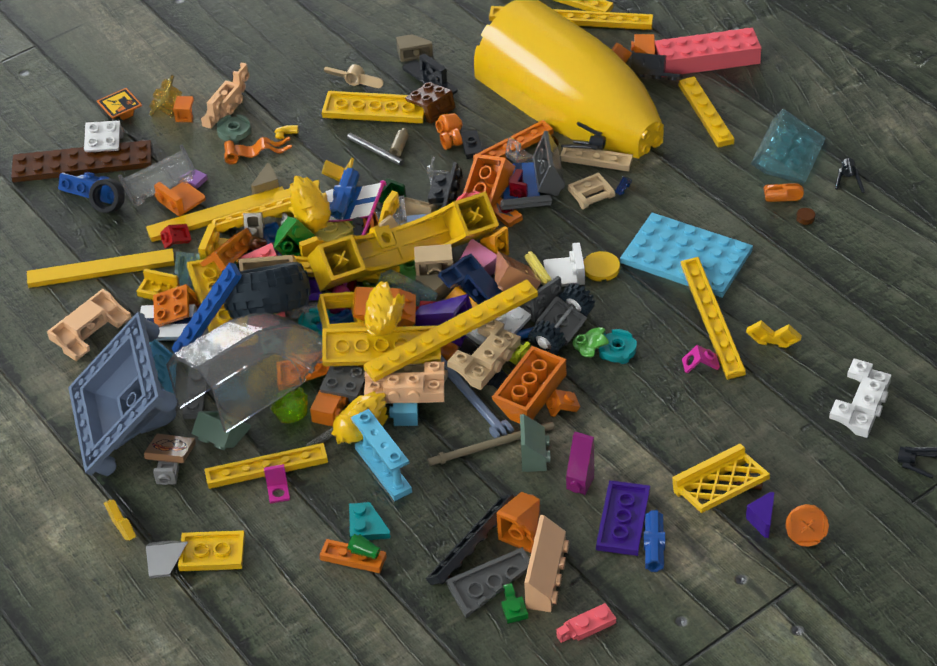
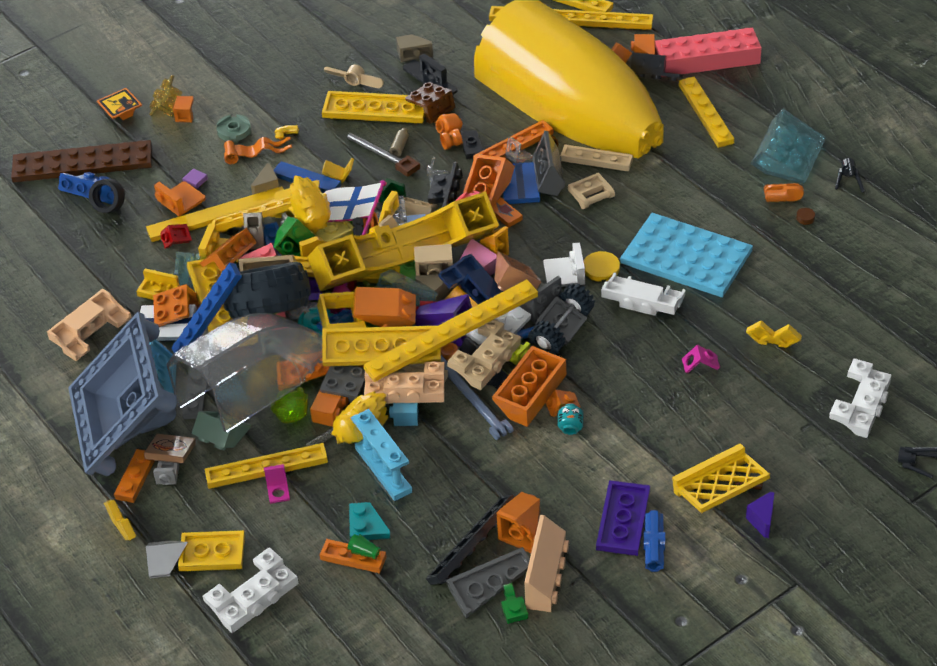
(100, 268): yellow tile -> none
(102, 136): white bracket -> none
(134, 477): none -> orange plate
(168, 171): clear windscreen -> none
(226, 98): light nougat bracket -> none
(254, 595): none -> white bracket
(256, 242): reddish brown arm -> none
(287, 172): none -> blue tile
(344, 193): blue piece -> none
(383, 310): yellow head -> none
(407, 166): none -> reddish brown plate
(443, 457): dark tan bar -> none
(516, 185): dark red bracket -> none
(526, 202): dark grey axle -> none
(533, 445): sand green slope -> none
(537, 267): light yellow axle -> none
(570, 419): none -> teal head
(581, 463): magenta slope -> none
(586, 624): coral hinge -> none
(590, 341): bright green plate -> none
(595, 142): black plant -> none
(620, 354): teal plate -> none
(625, 182): clear blue tile -> none
(642, 296): none -> white bracket
(713, 318): yellow tile -> none
(807, 525): orange tile -> none

